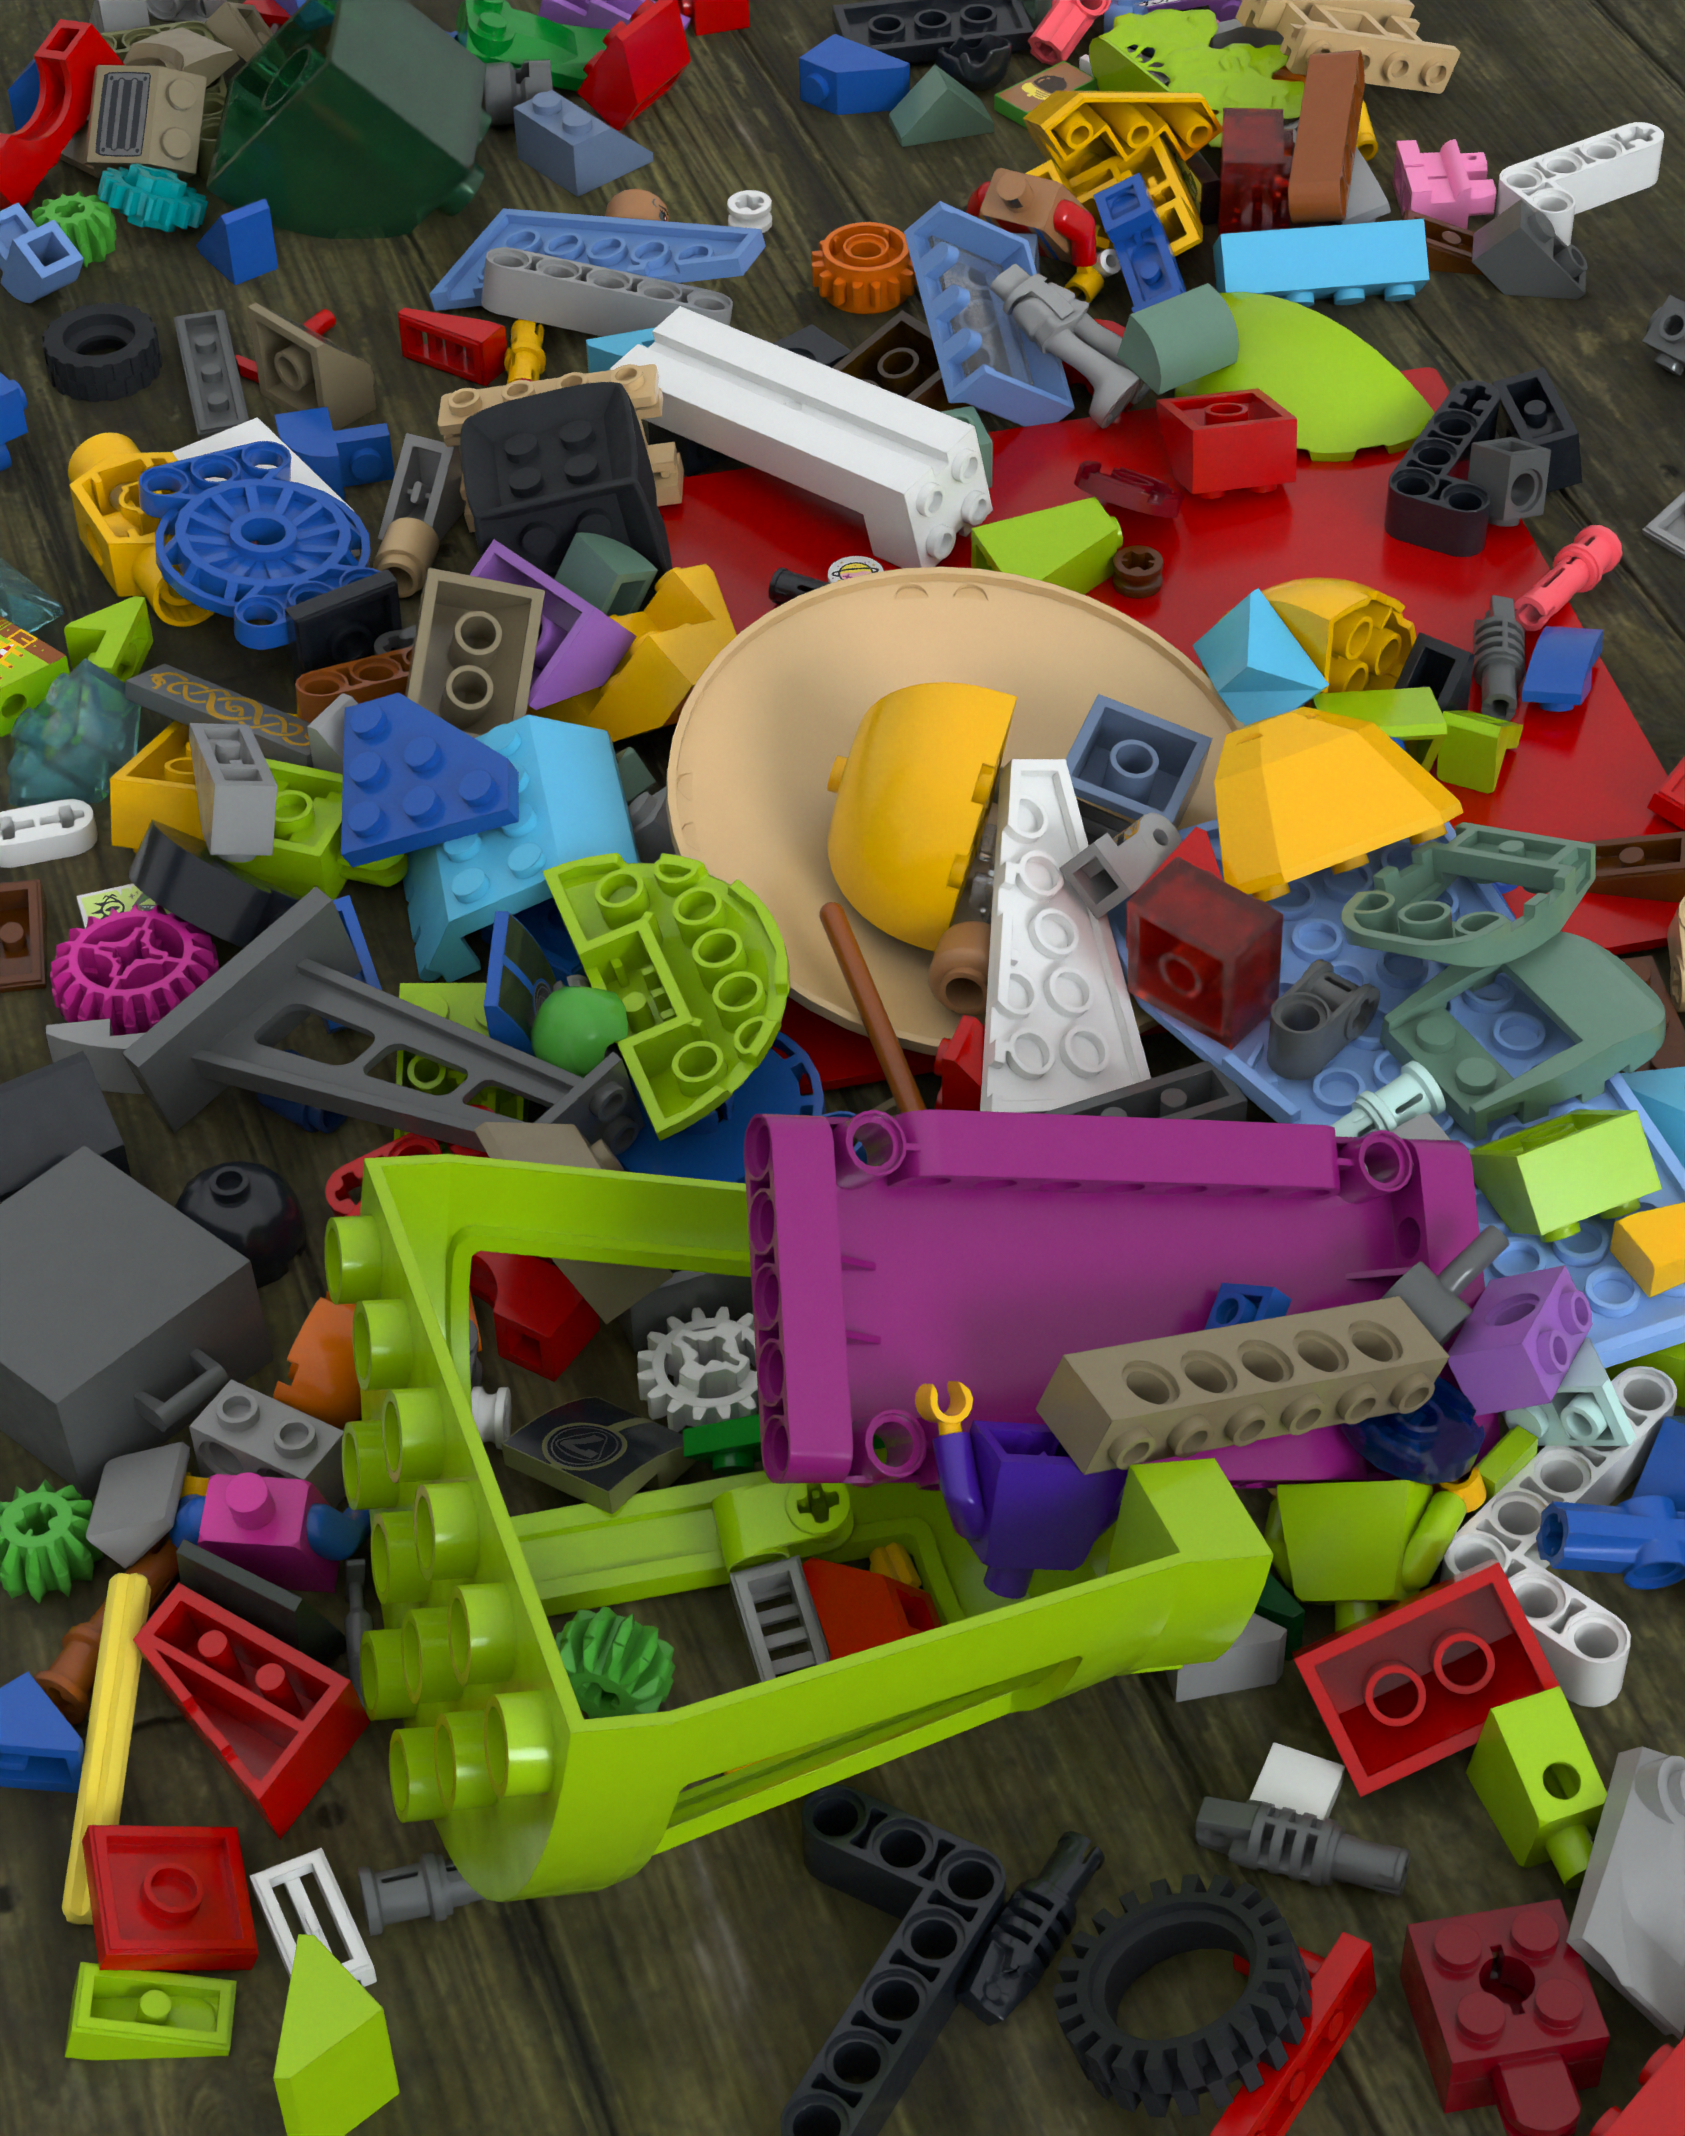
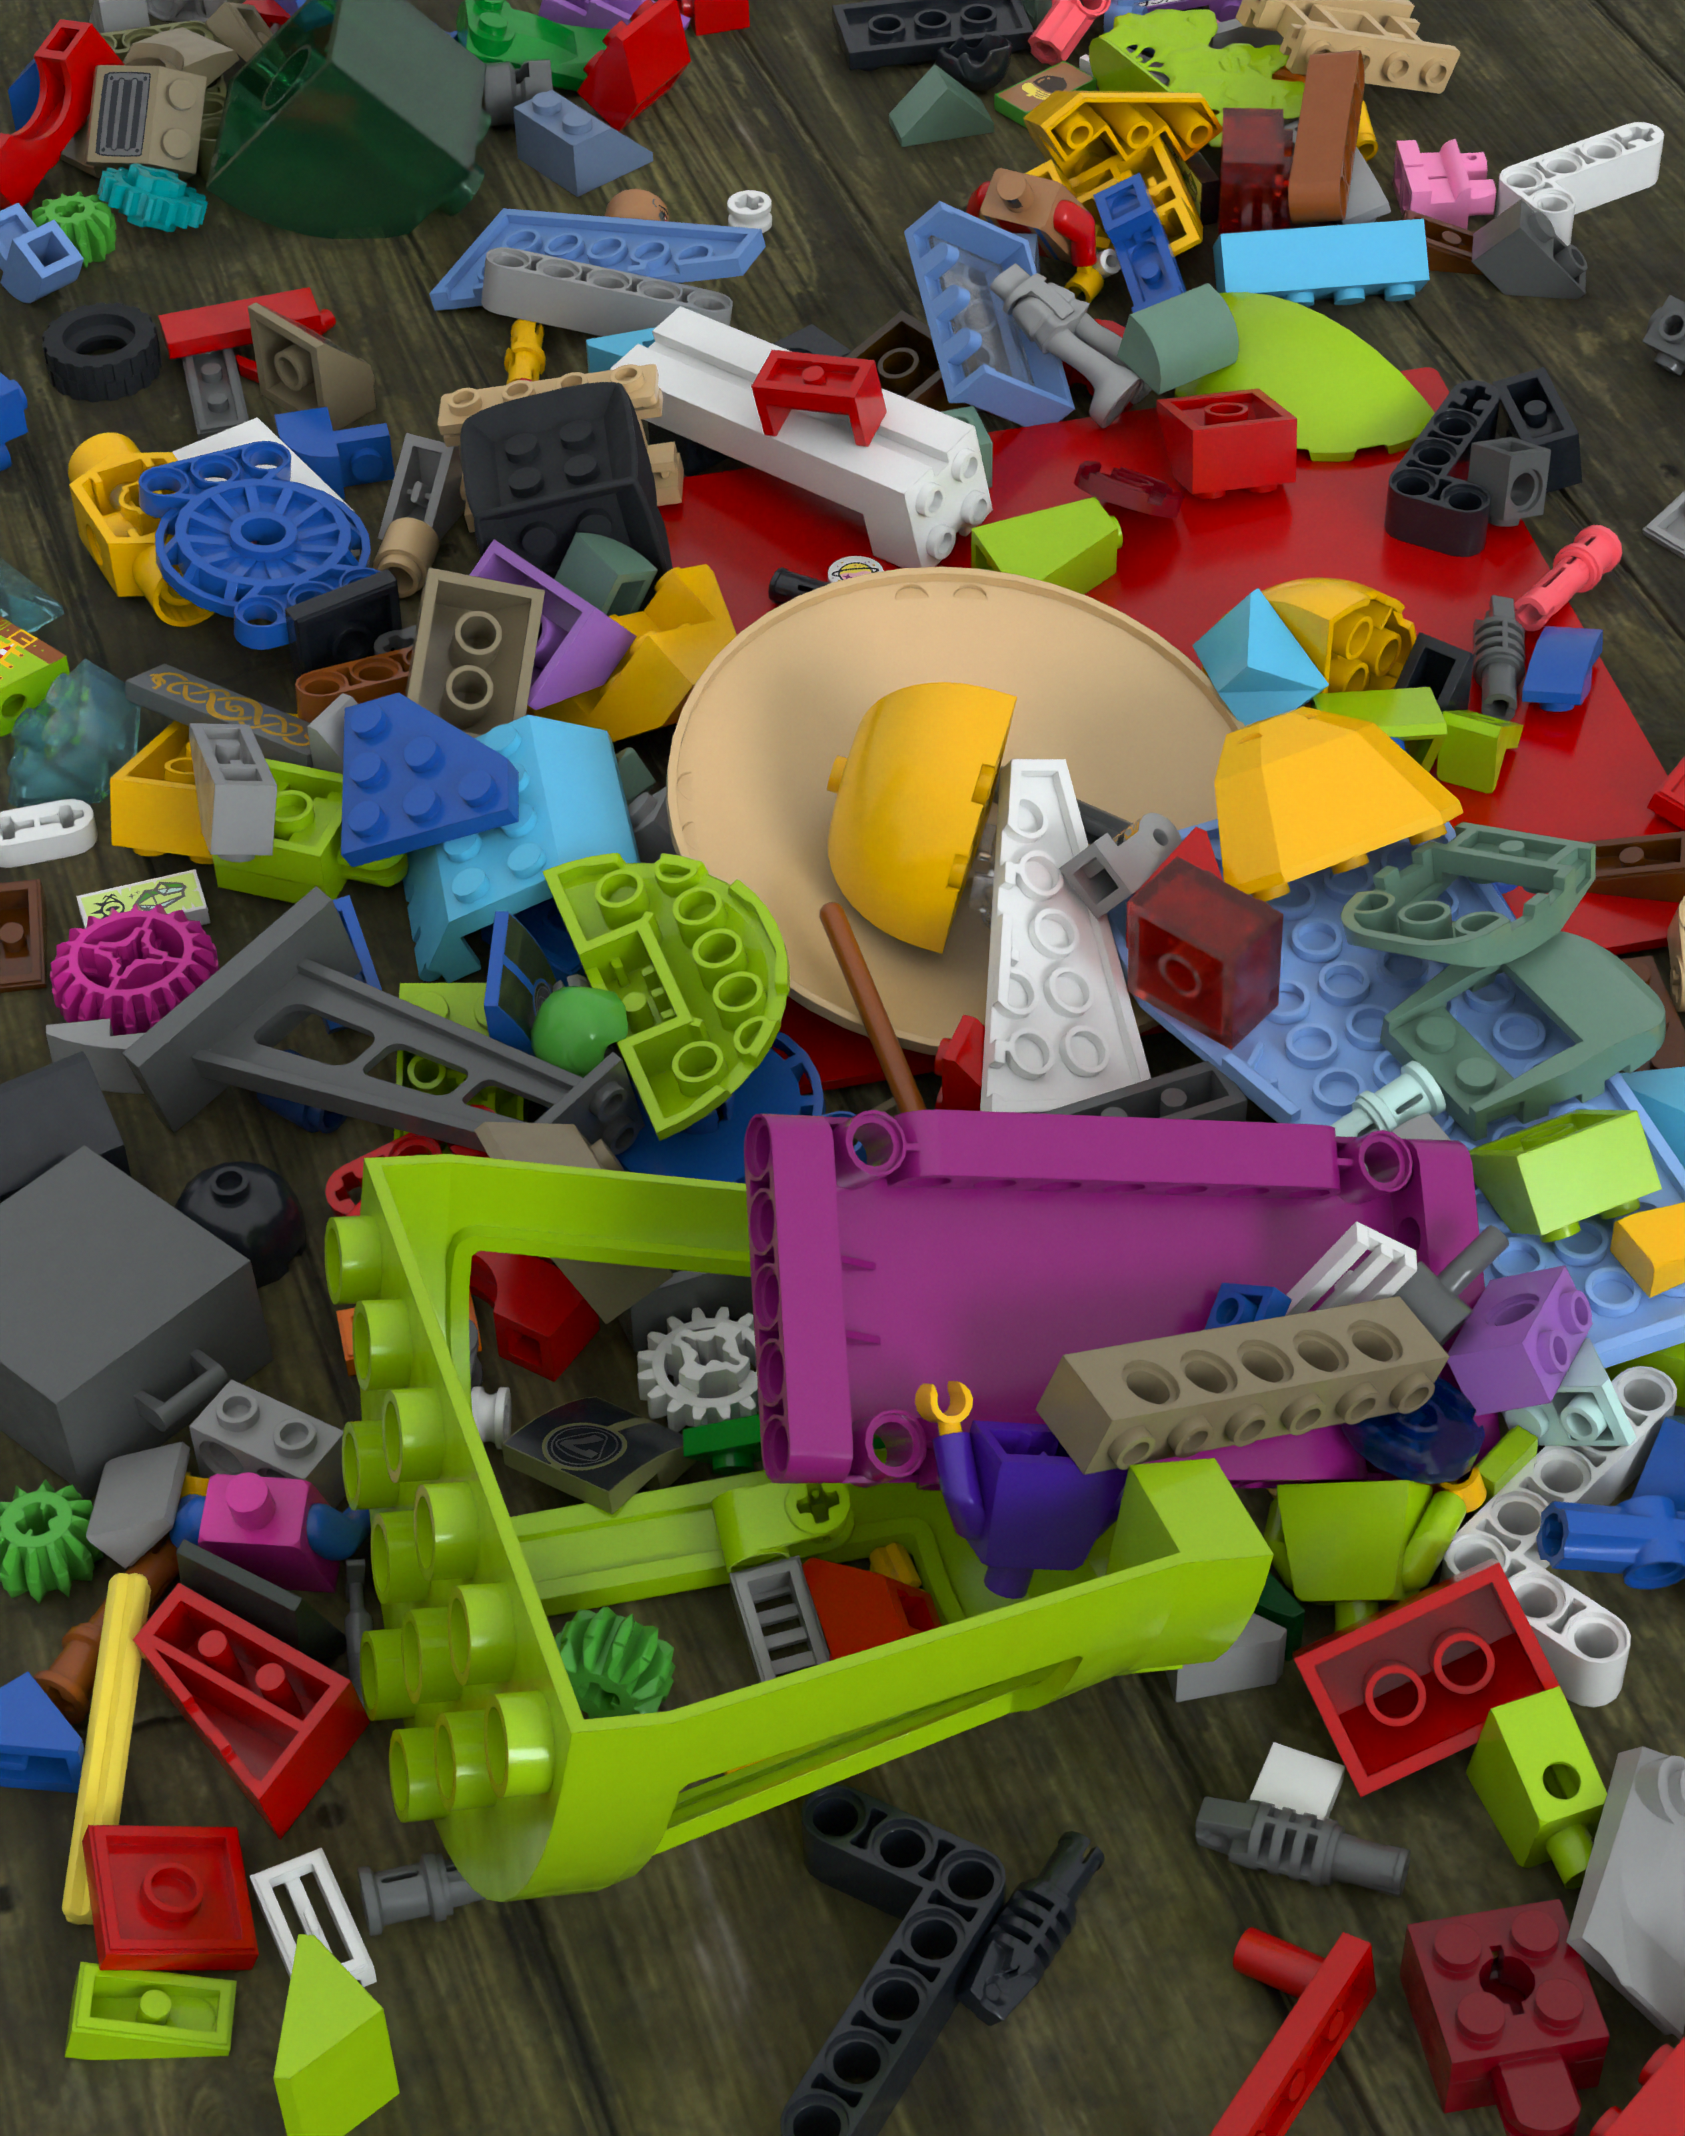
(112, 638): lime slope -> none
(204, 888): black arch -> none
(229, 324): none -> red tile
(241, 243): blue slope -> none
(324, 1366): orange cylinder -> none
(483, 343): red slope -> none
(819, 385): none -> red panel
(852, 77): blue slope -> none
(864, 268): orange gear -> none
(961, 968): medium nougat head -> none
(1136, 761): sand blue slope -> none
(1137, 571): reddish brown bush -> none
(1213, 2054): black tyre -> none
(1317, 1021): dark grey piece -> none
(1374, 1279): none -> white tile

